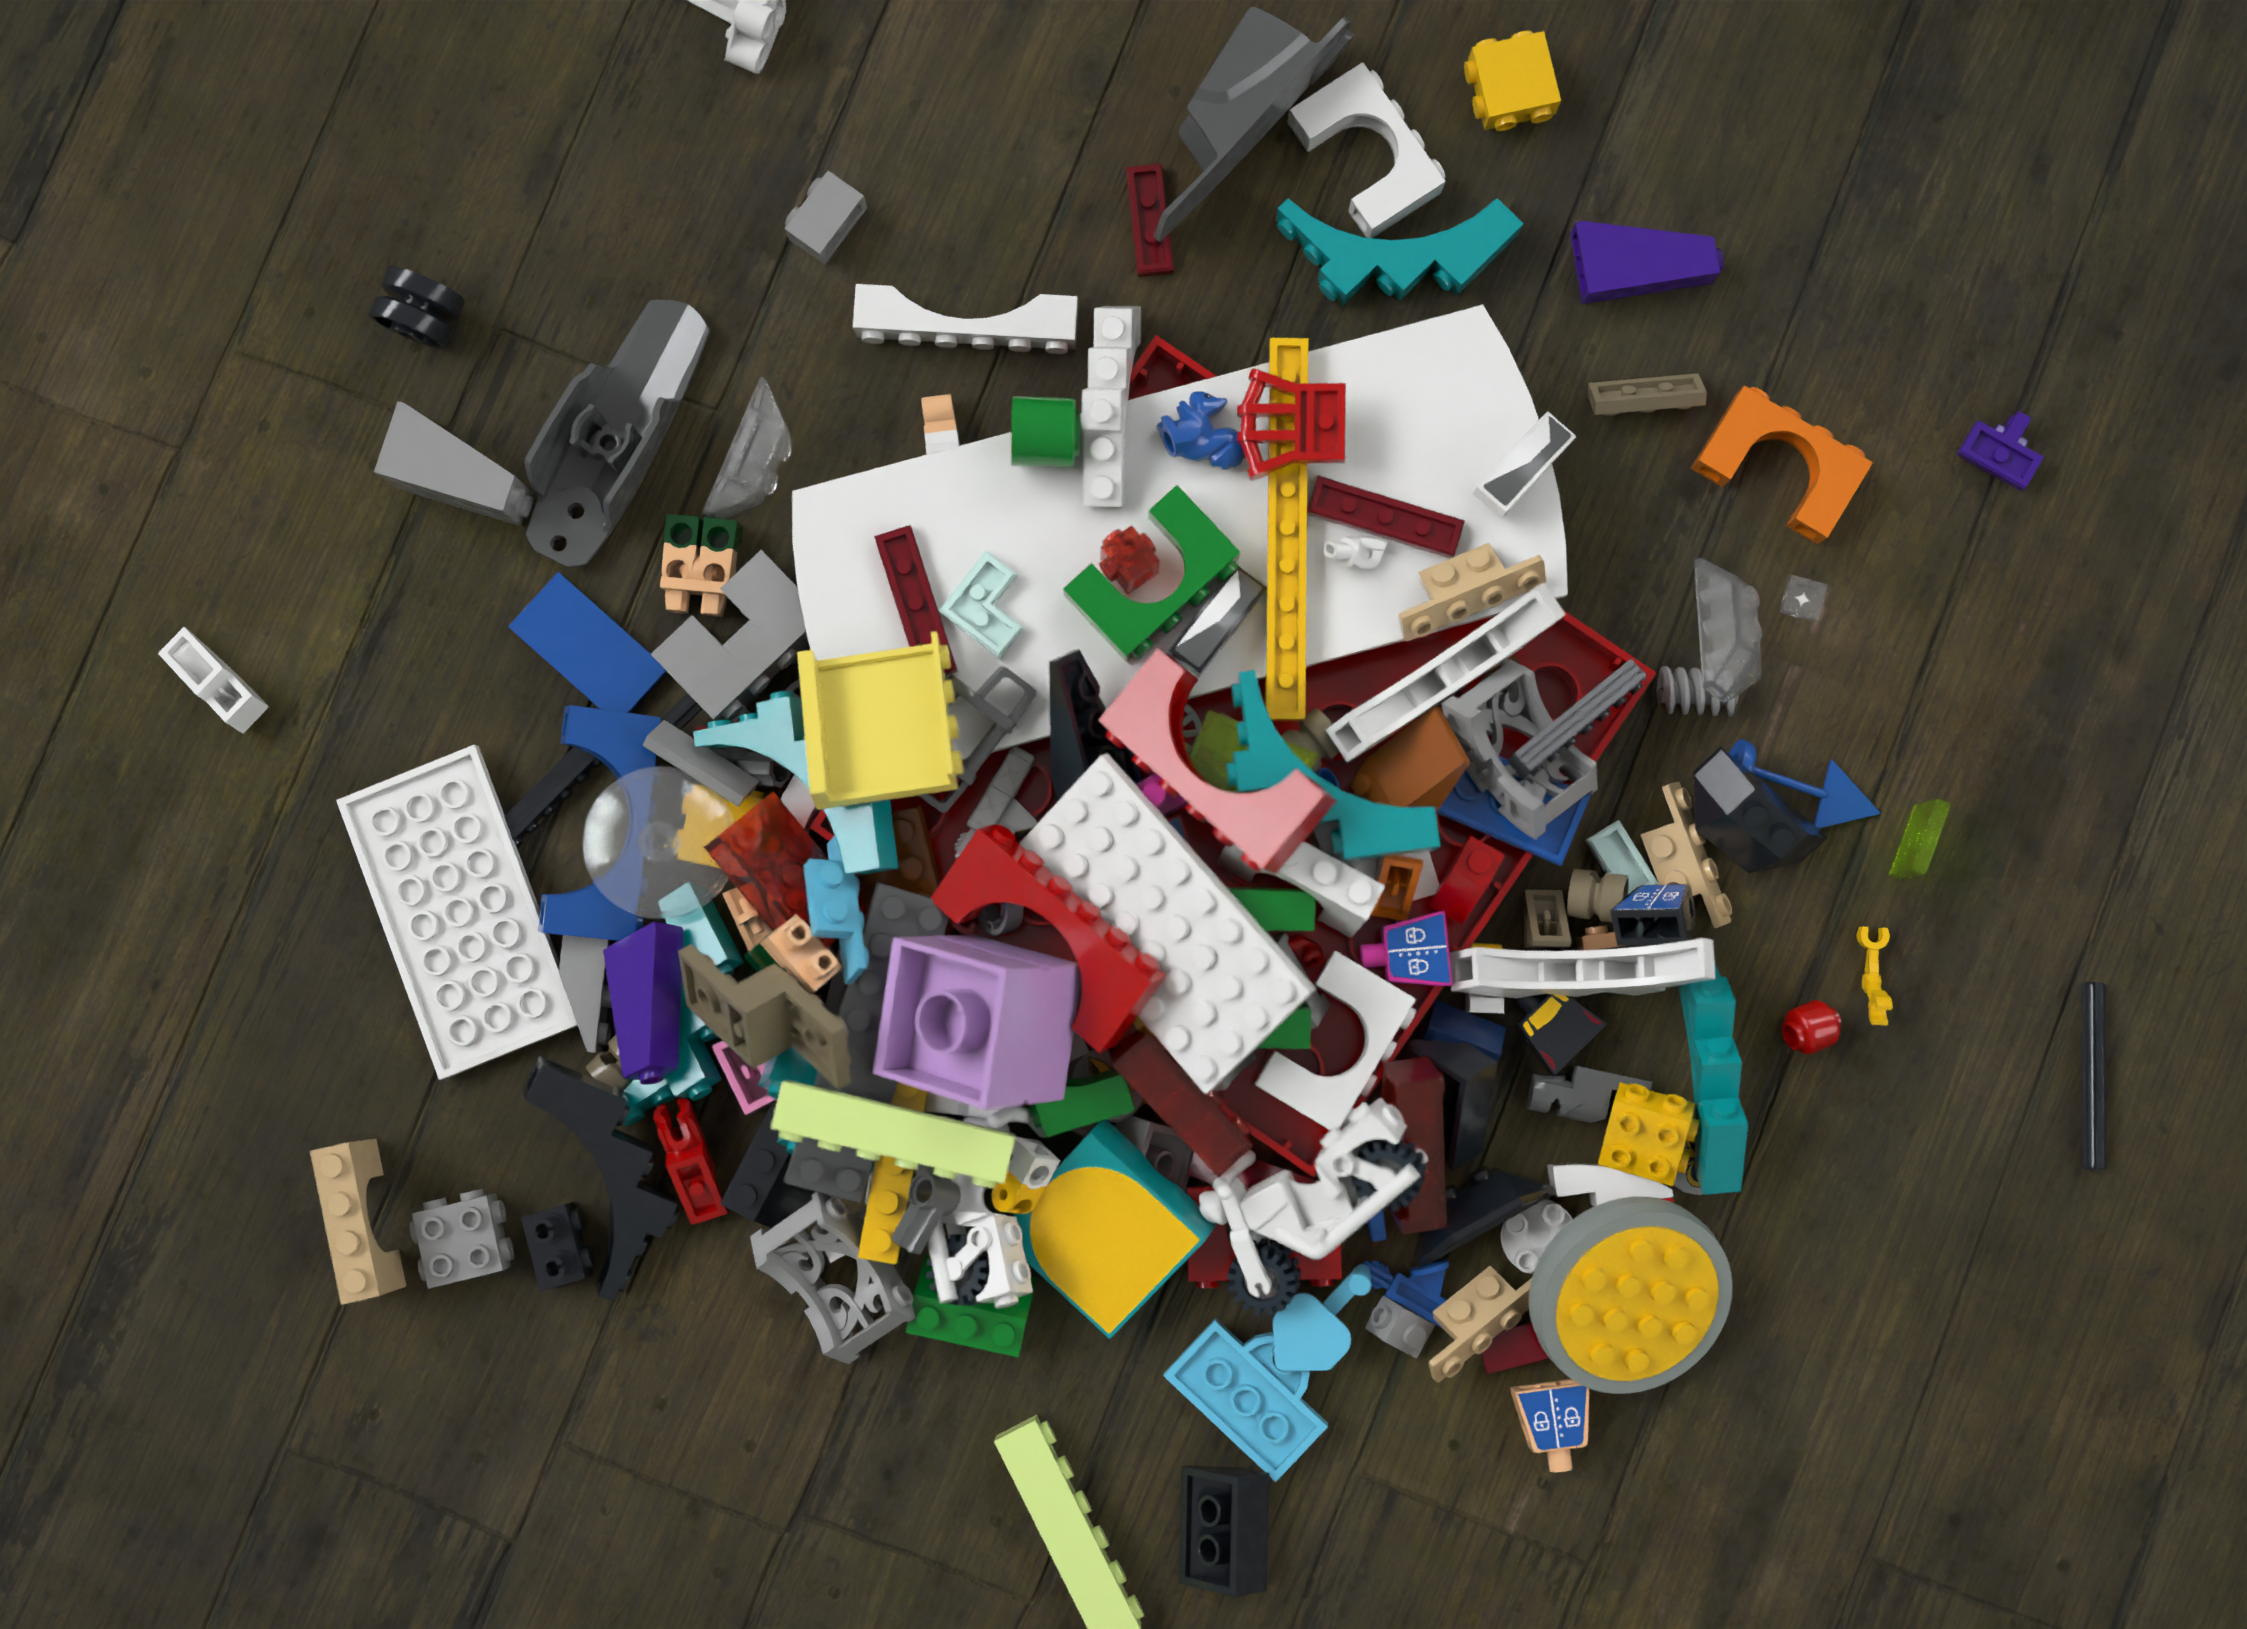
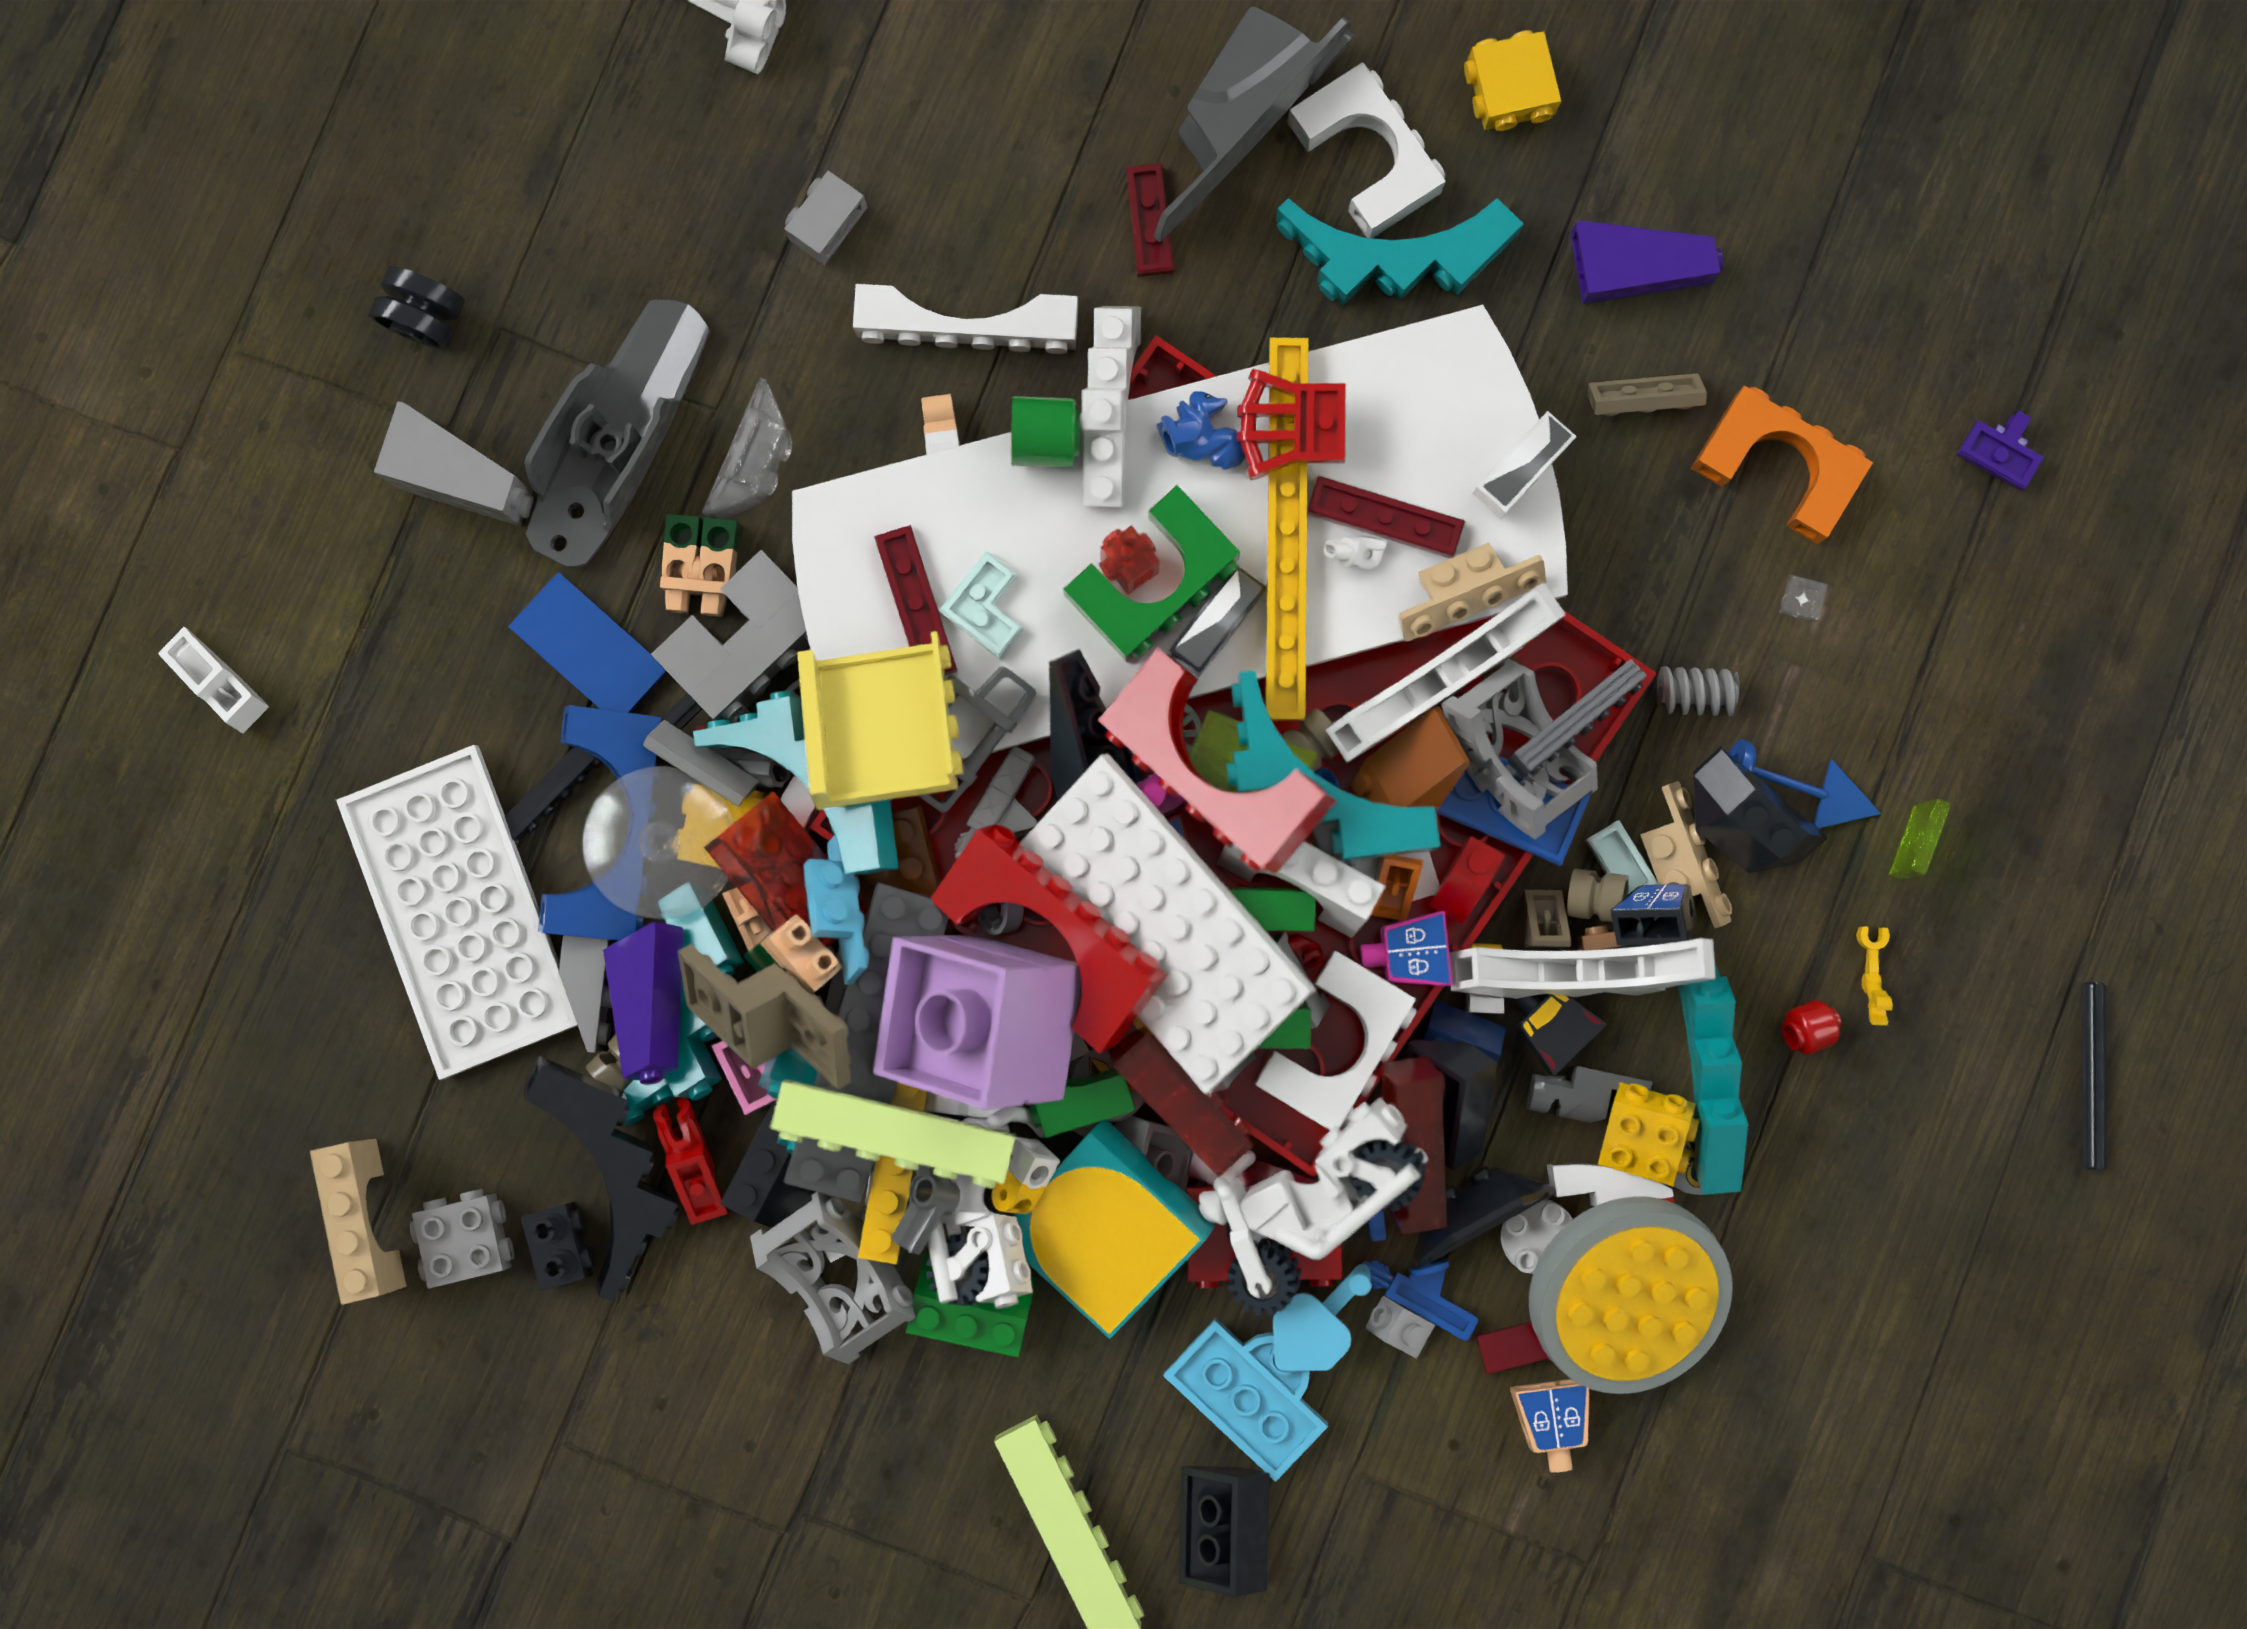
(1475, 1318): tan bracket -> none
(1727, 631): clear wedge -> none

